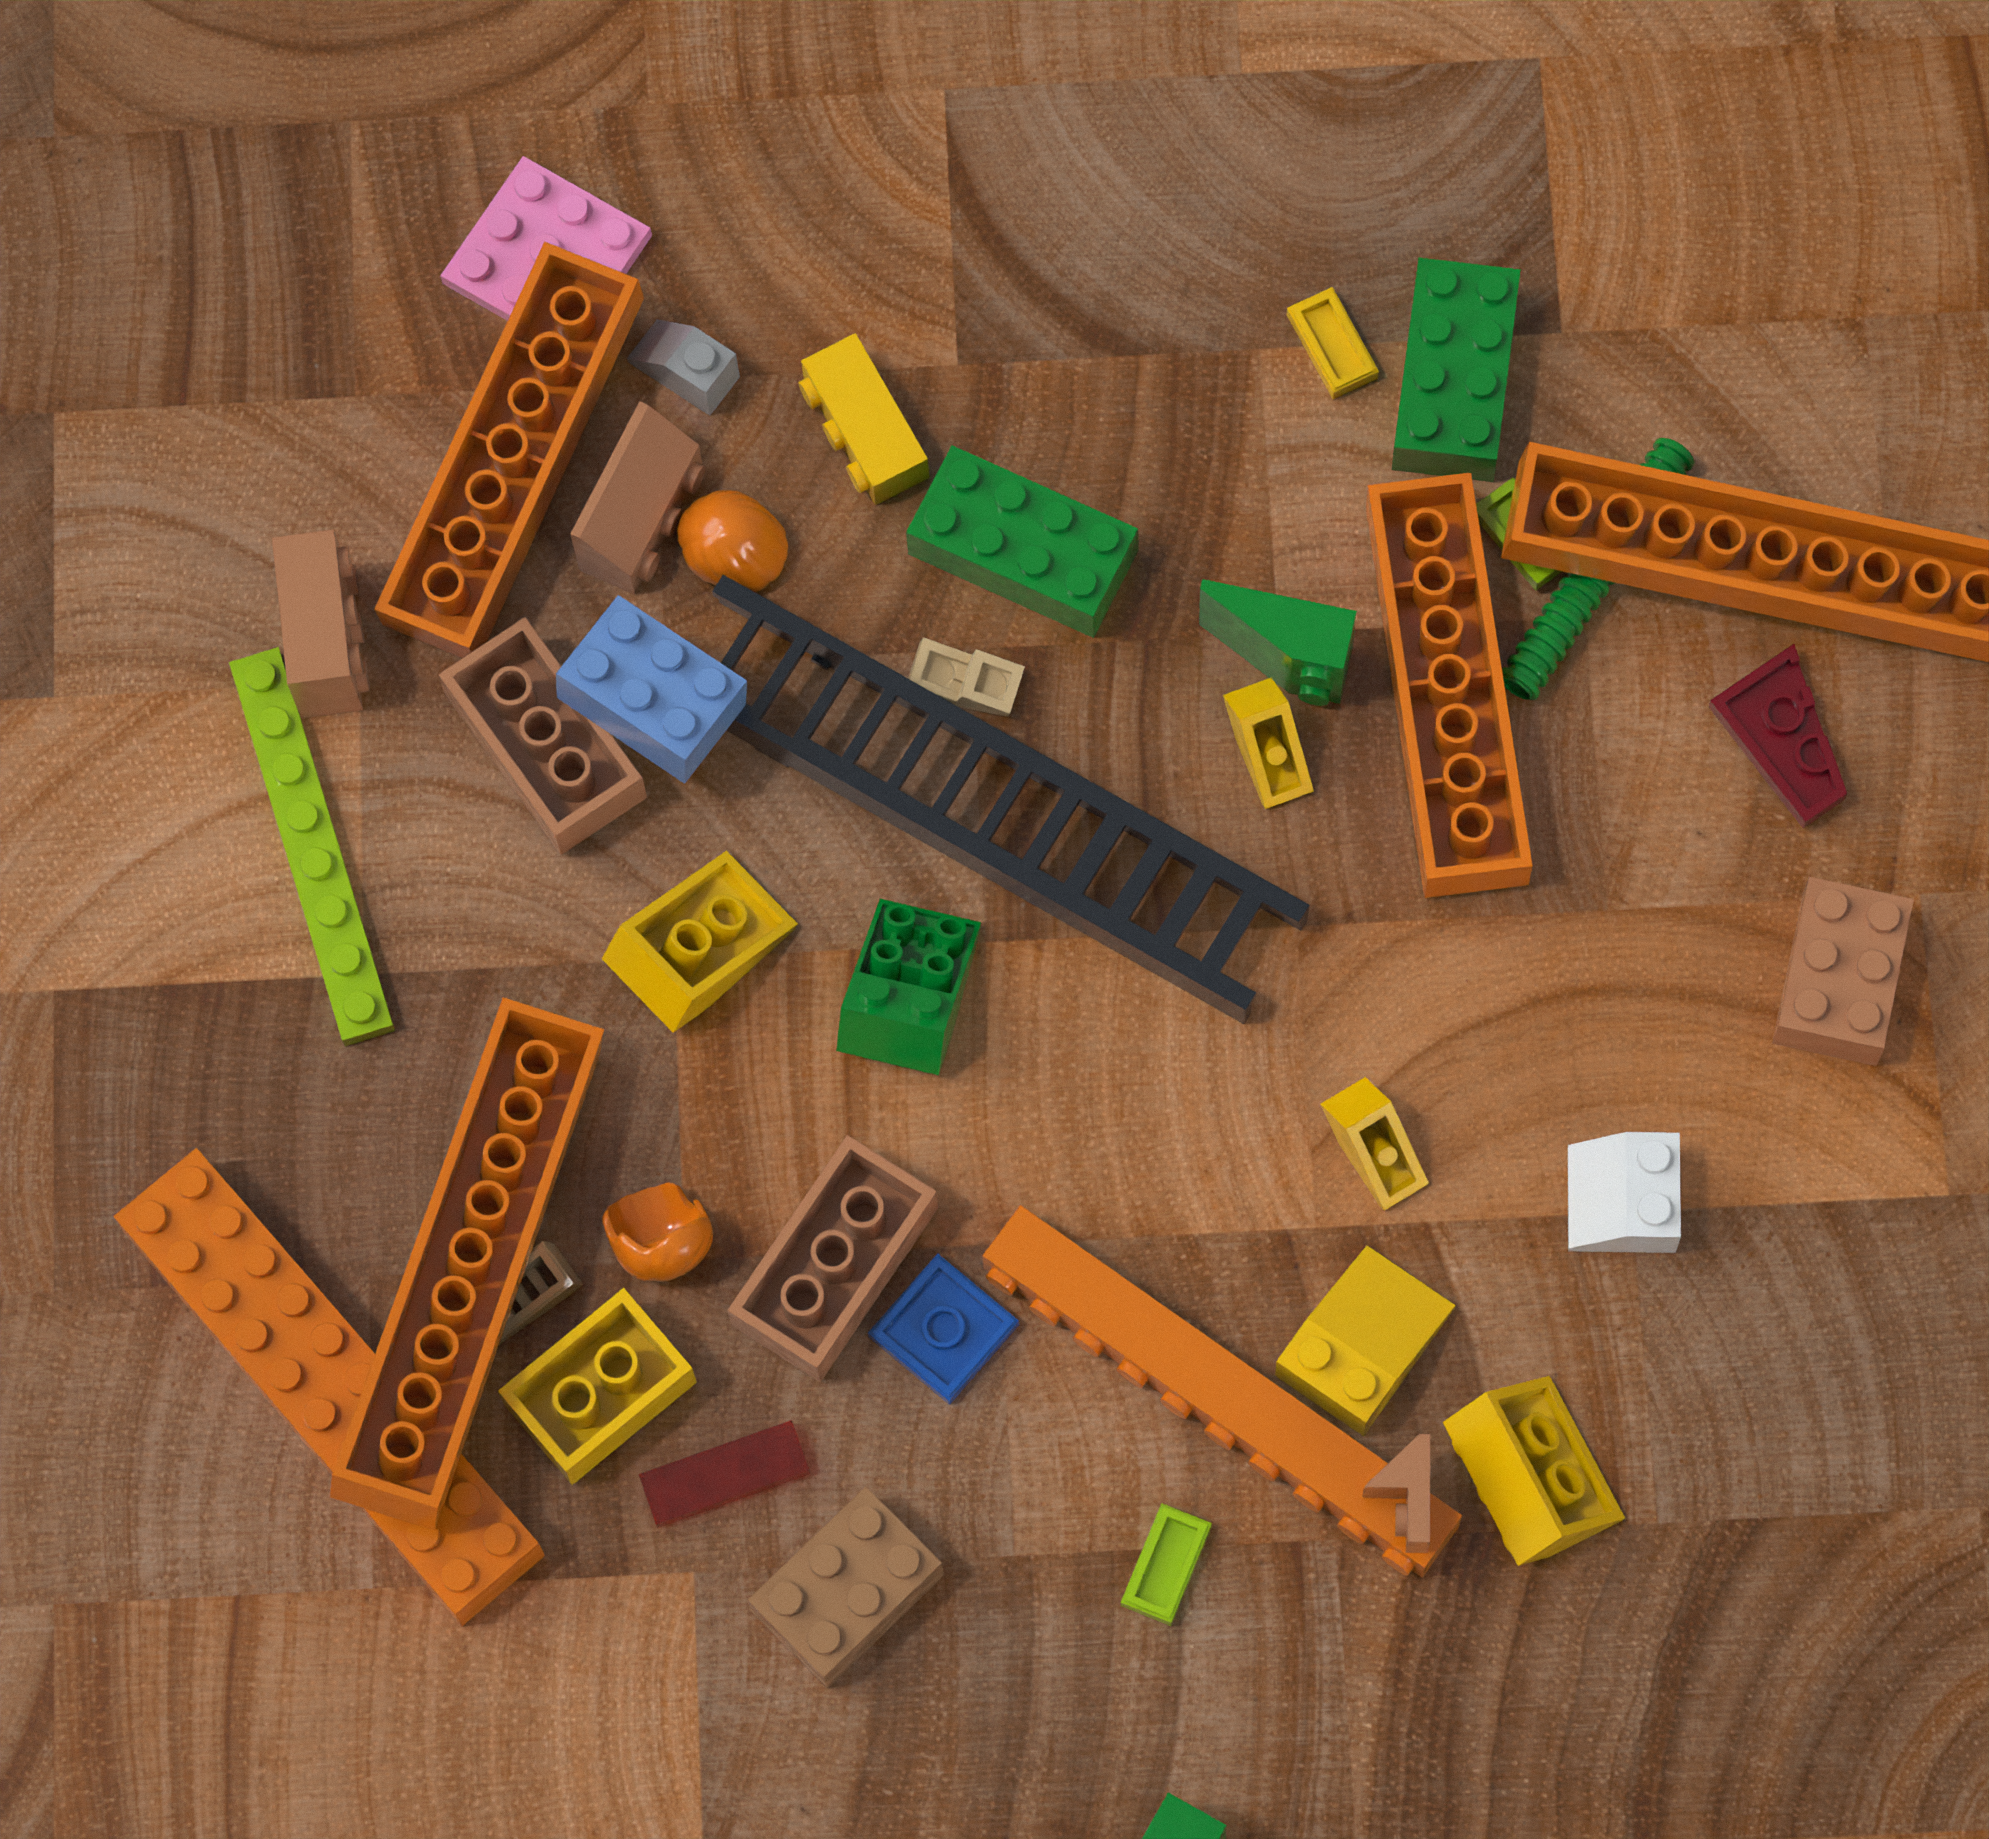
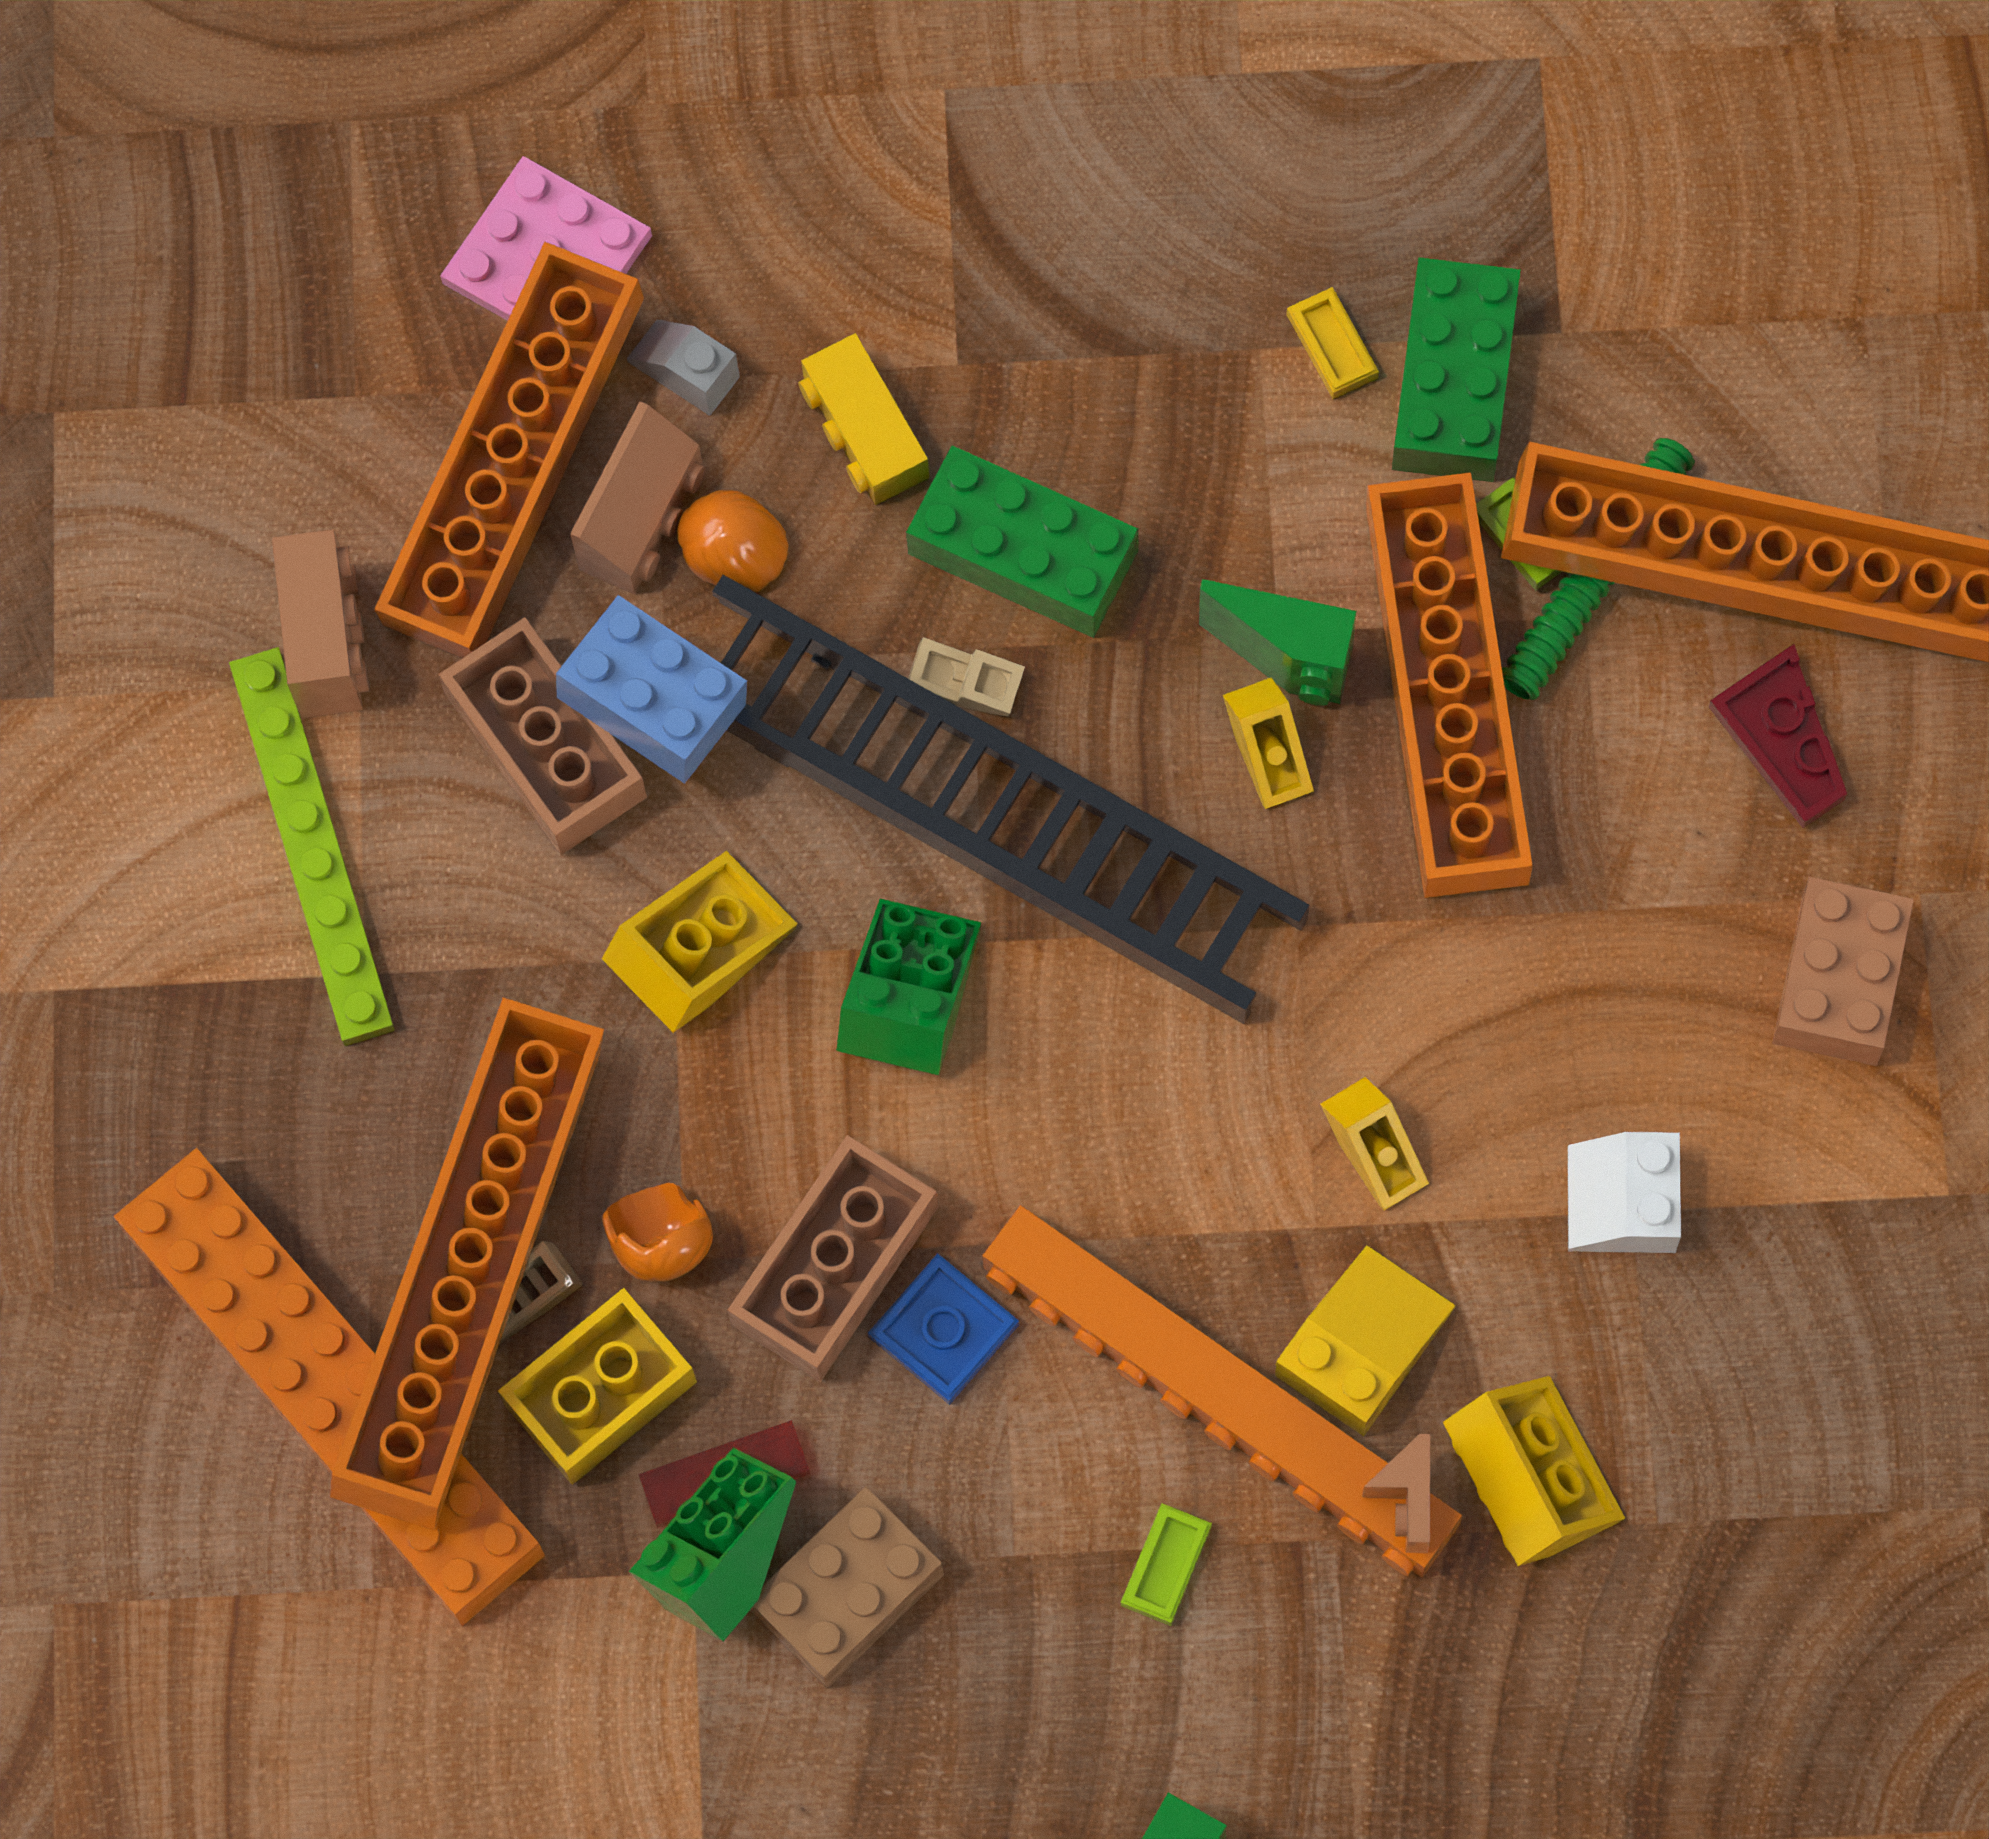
(719, 1545): none -> green slope

